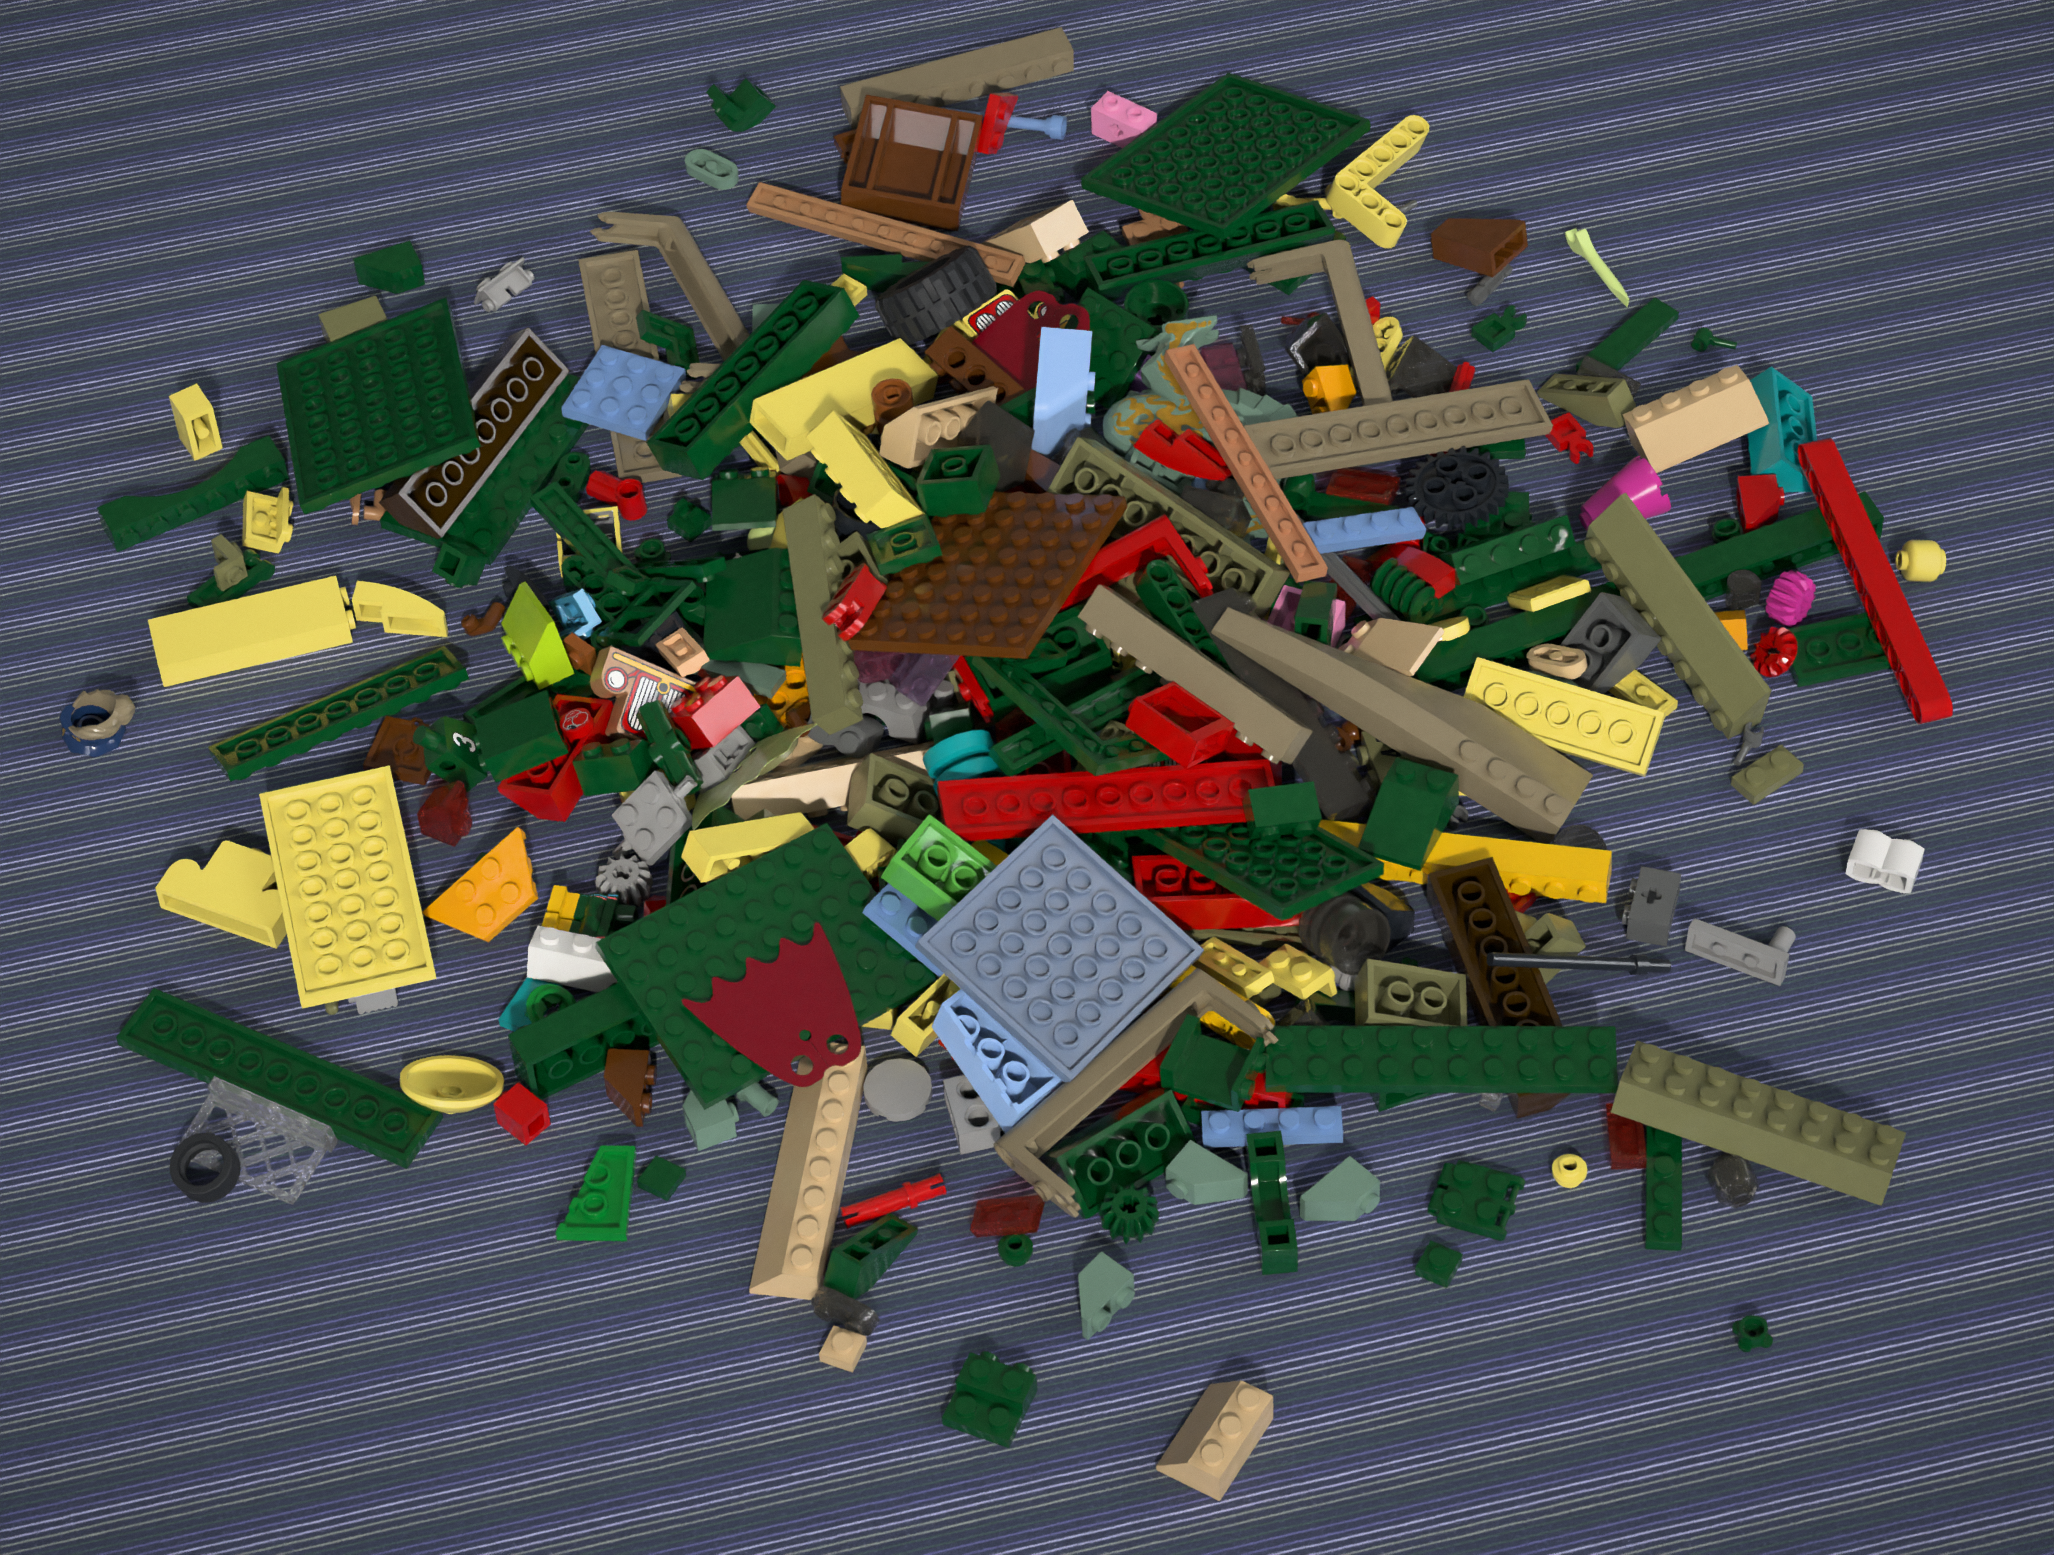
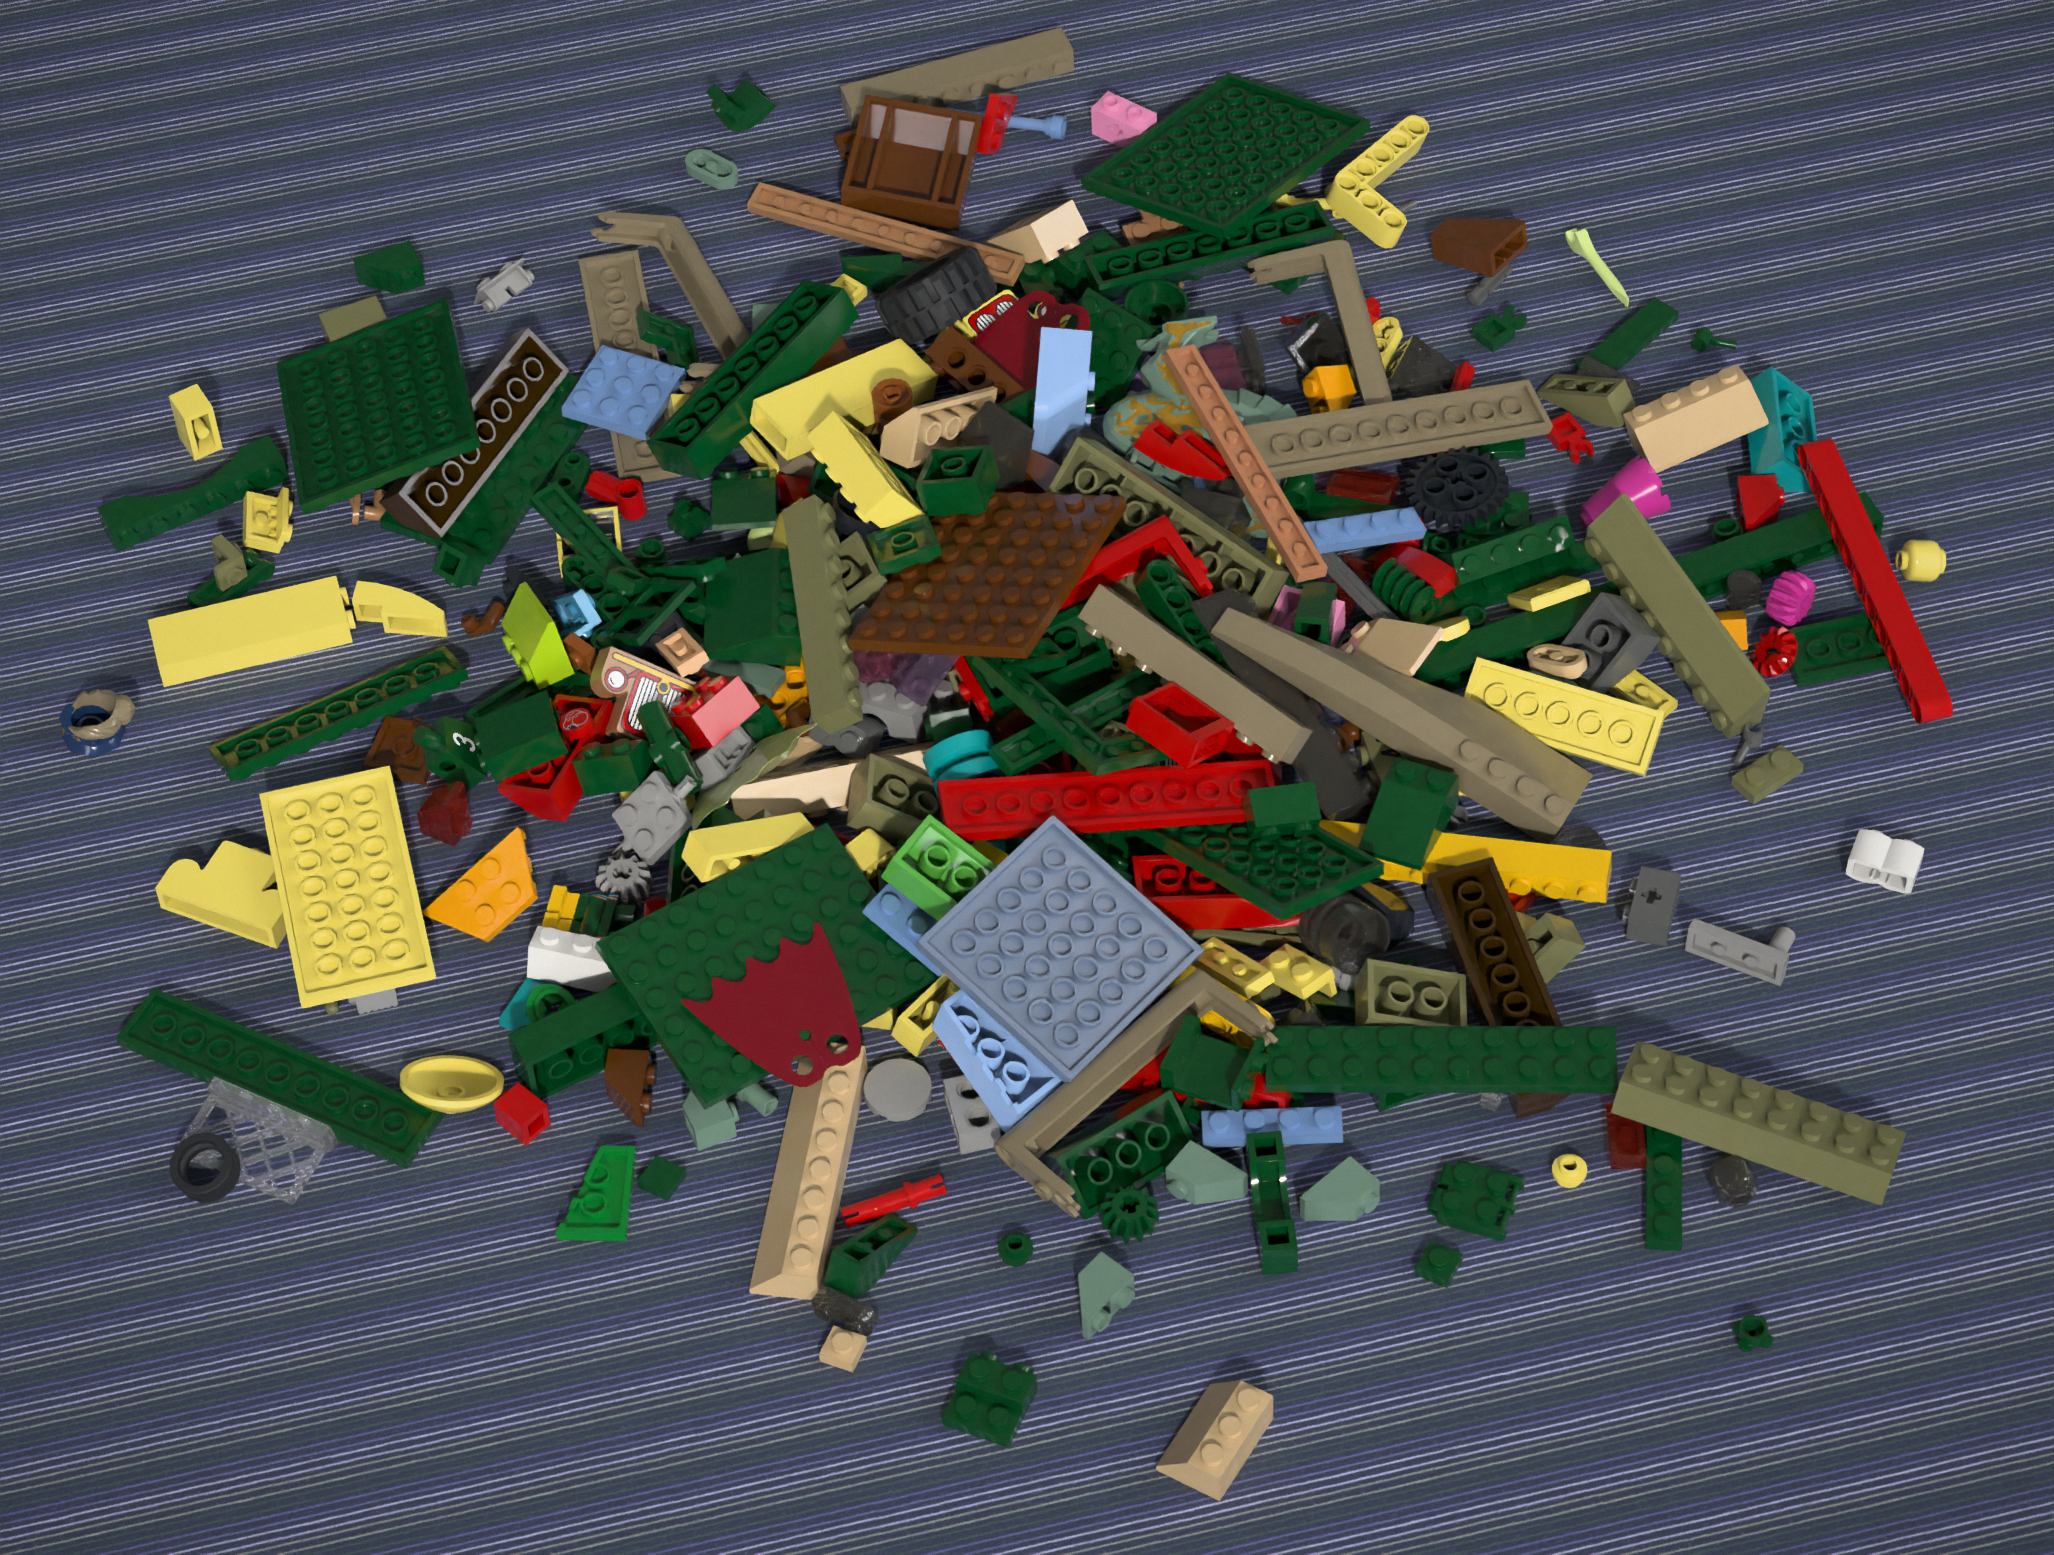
(854, 602): red piece -> none
(1007, 1216): clear red plate -> none
(1634, 964): black bar -> none

